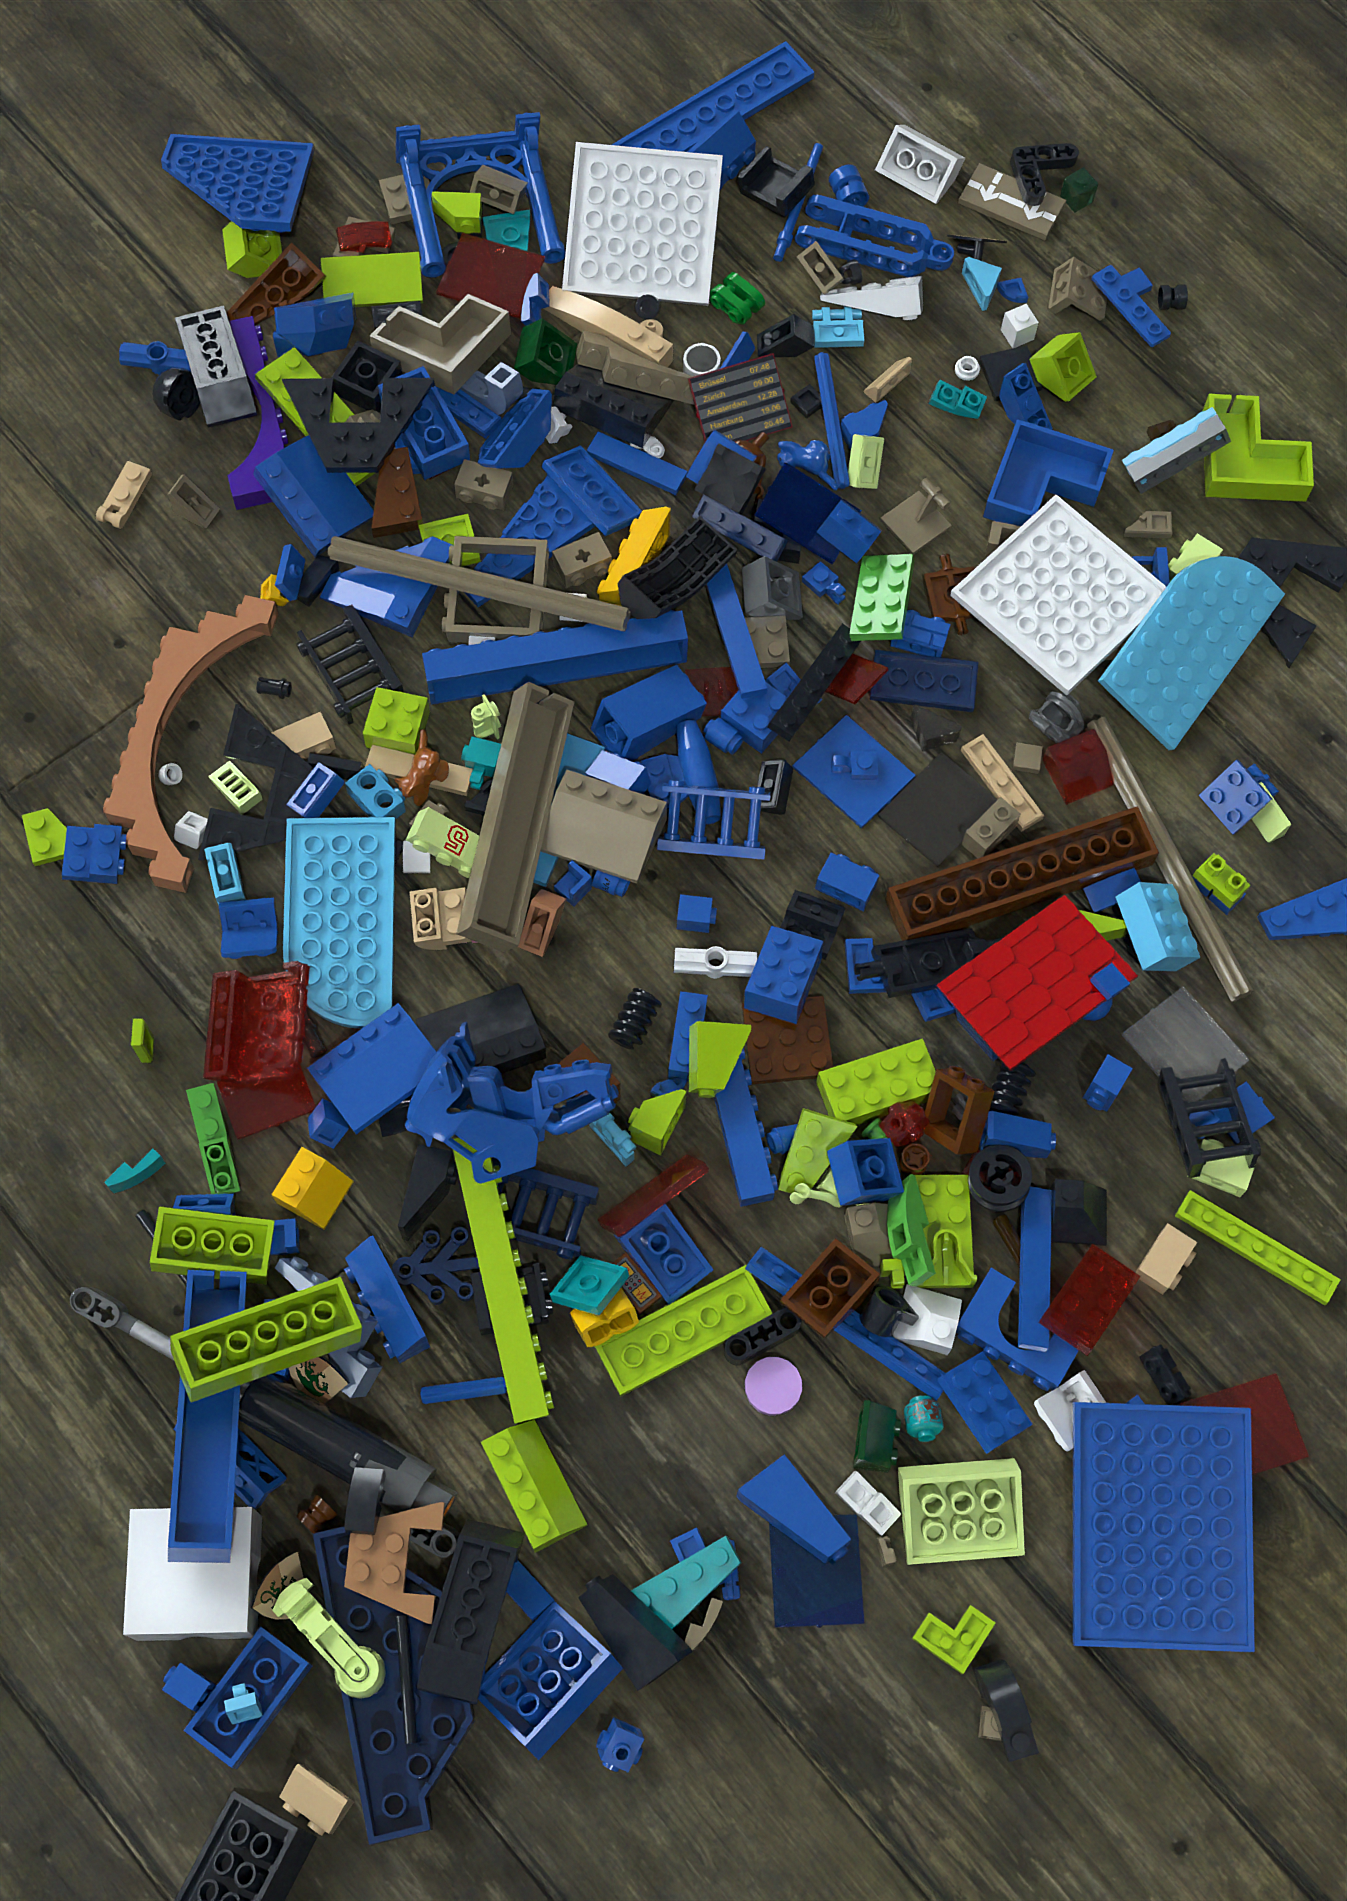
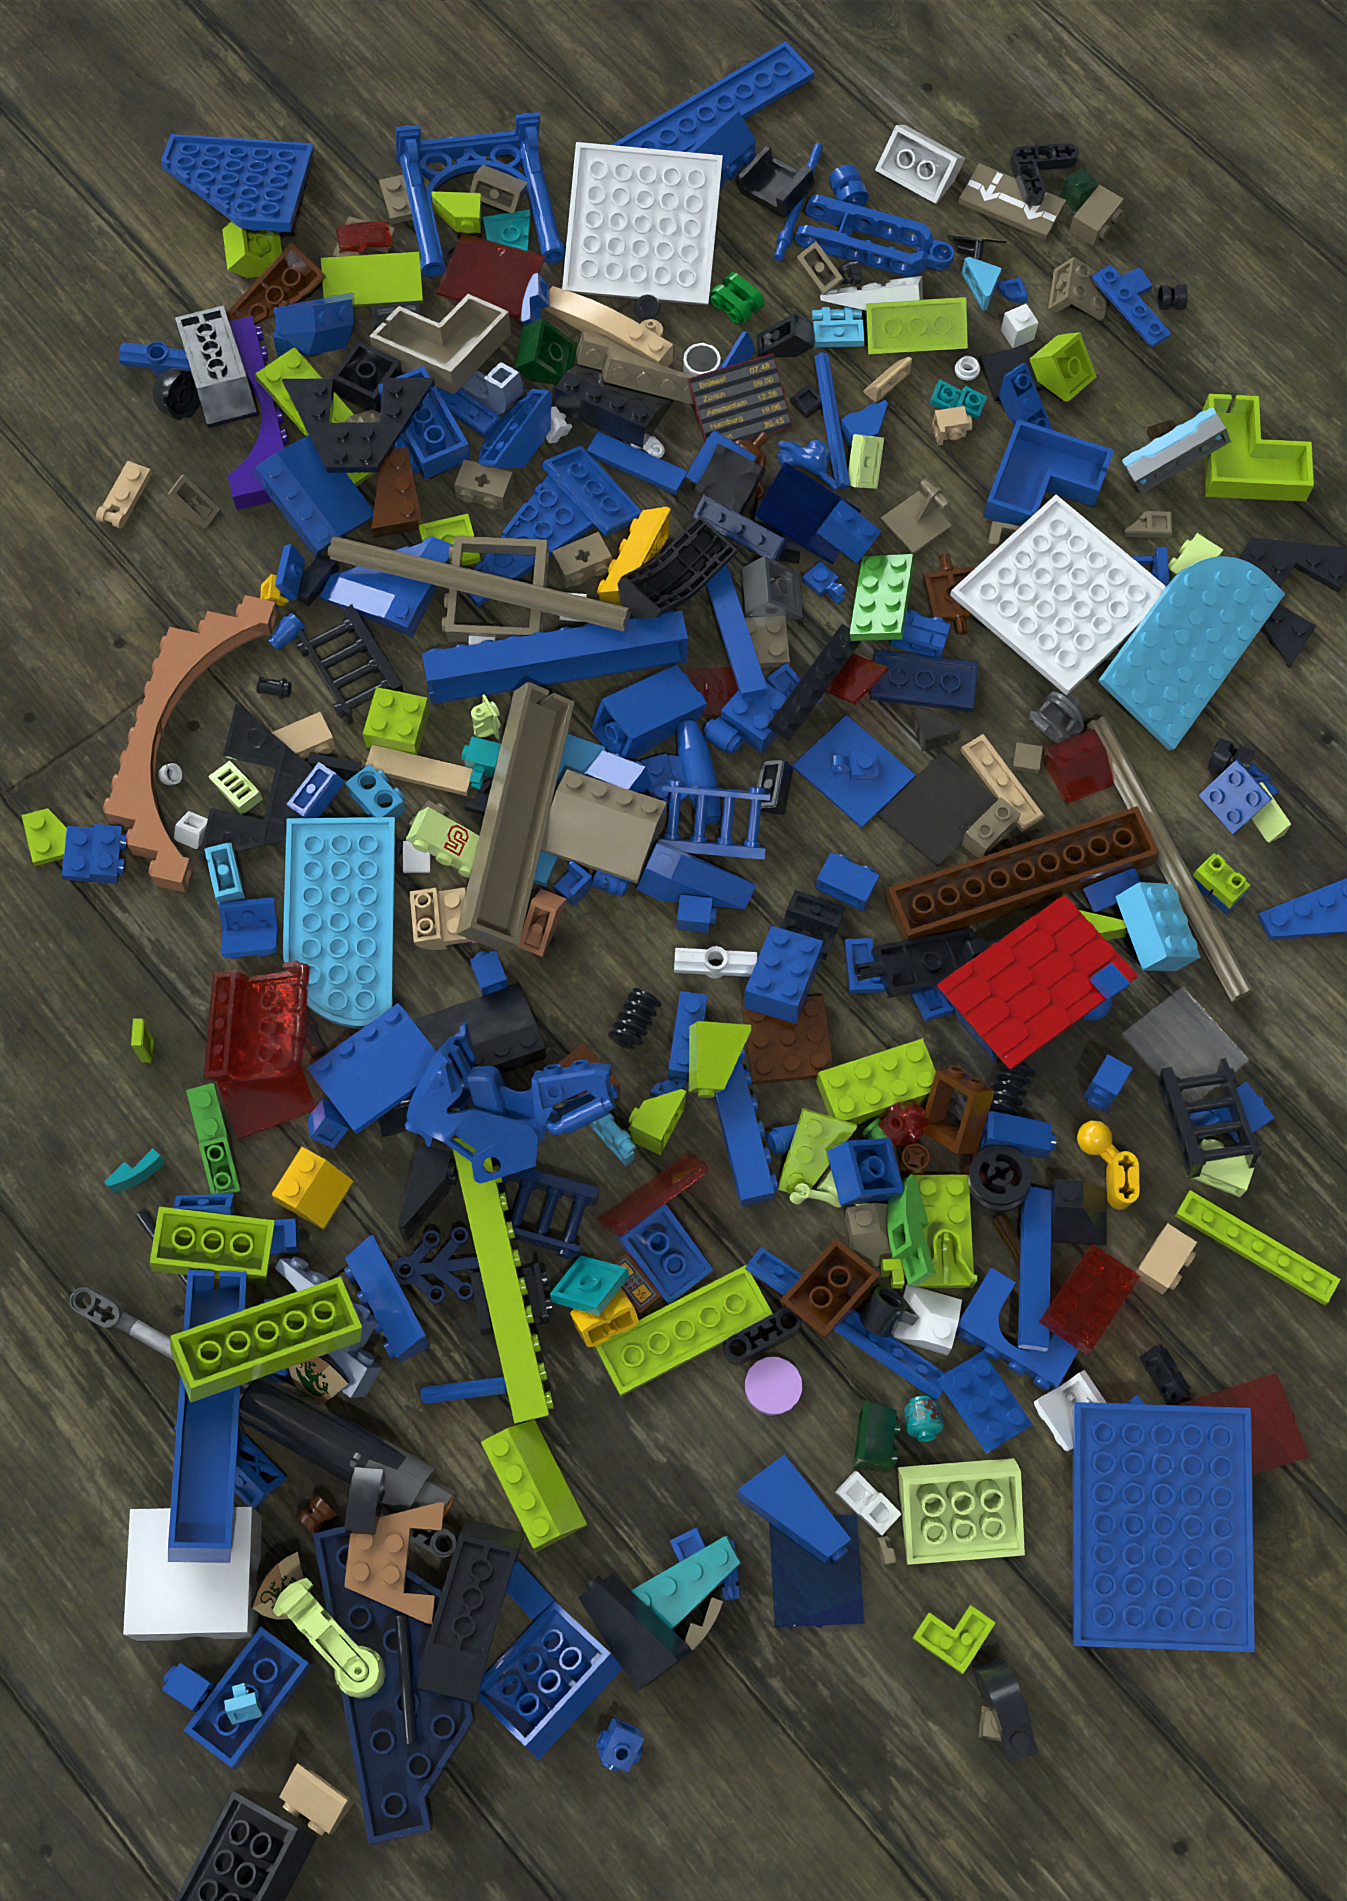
(286, 631): none -> blue cone
(424, 769): dark orange animal -> none
(488, 972): none -> blue brick
(677, 873): none -> blue wedge
(917, 325): none -> lime plate
(951, 424): none -> tan brick
(1096, 1139): none -> yellow beam
(1097, 215): none -> dark tan brick
(1225, 754): none -> black wheel

